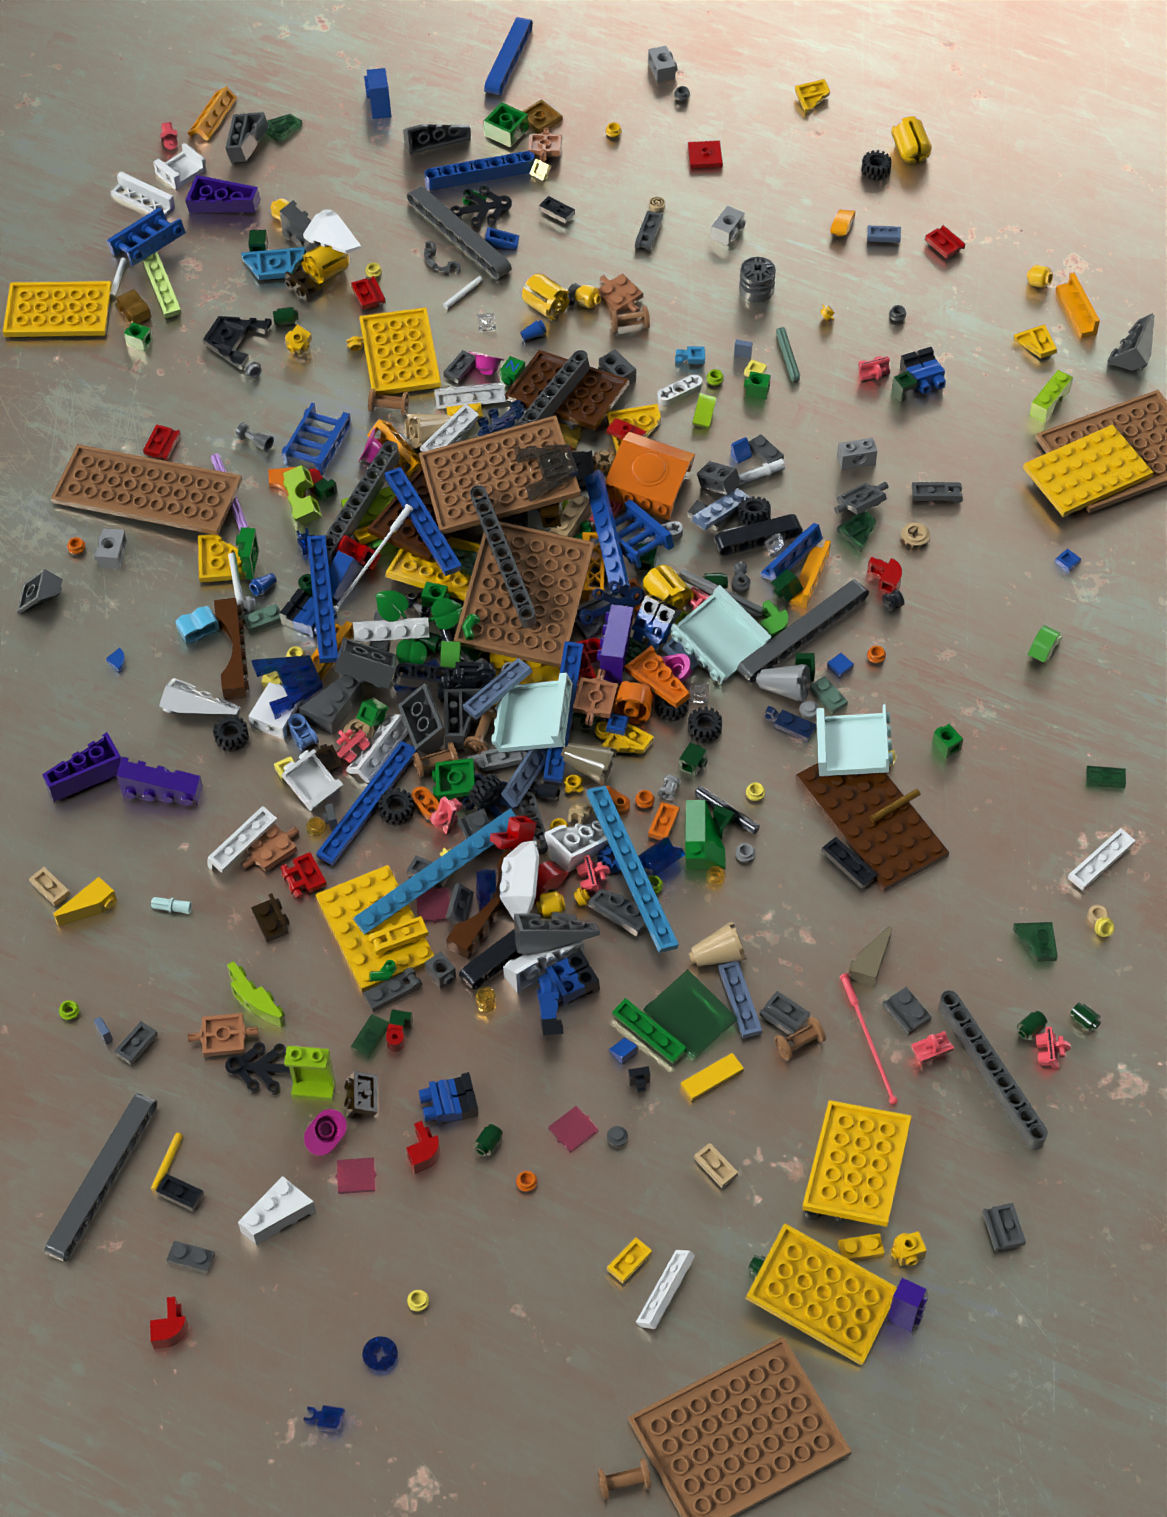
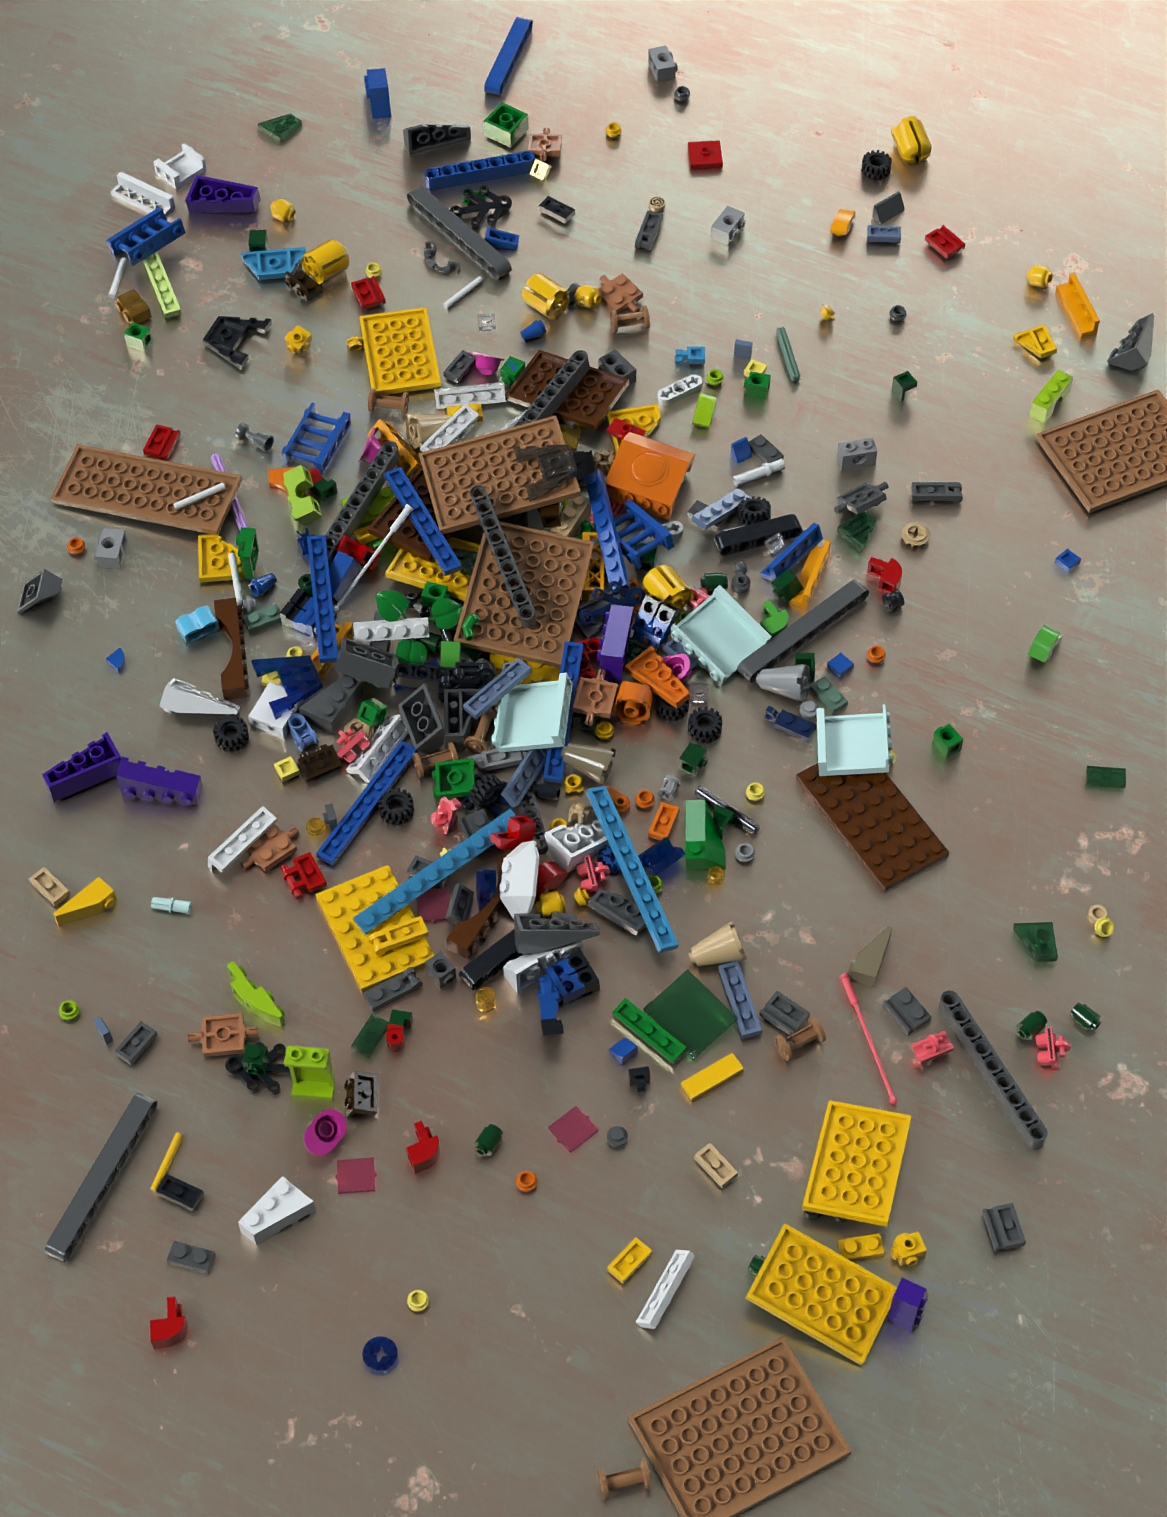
(57, 309): yellow plate -> none
(169, 136): coral hips -> none
(199, 496): none -> white bar
(213, 113): light orange fence -> none
(245, 135): dark grey wedge -> none
(253, 369): light grey plate -> none
(255, 1059): none -> dark green brick
(270, 918): dark brown bracket -> none
(285, 316): dark green brick -> none
(294, 225): dark grey wedge -> none
(310, 780): white panel -> none
(327, 1419): clear blue plate -> none
(331, 231): white wedge -> none
(385, 973): green arm -> none
(426, 805): orange plate -> none
(450, 1100): blue hips -> none
(505, 421): dark blue plant -> none
(542, 116): pearl gold tile -> none
(617, 724): blue tile -> none
(633, 741): yellow wing -> none
(709, 587): light grey axle -> none
(718, 478): dark grey brick -> none
(757, 279): dark grey wheel -> none
(812, 94): yellow wing -> none
(849, 863): black plate -> none
(874, 368): coral hips -> none
(888, 208): none -> dark grey slope
(895, 805): pearl gold bar -> none
(924, 369): blue hips -> none
(1087, 470): yellow plate -> none
(1101, 859): white plate -> none

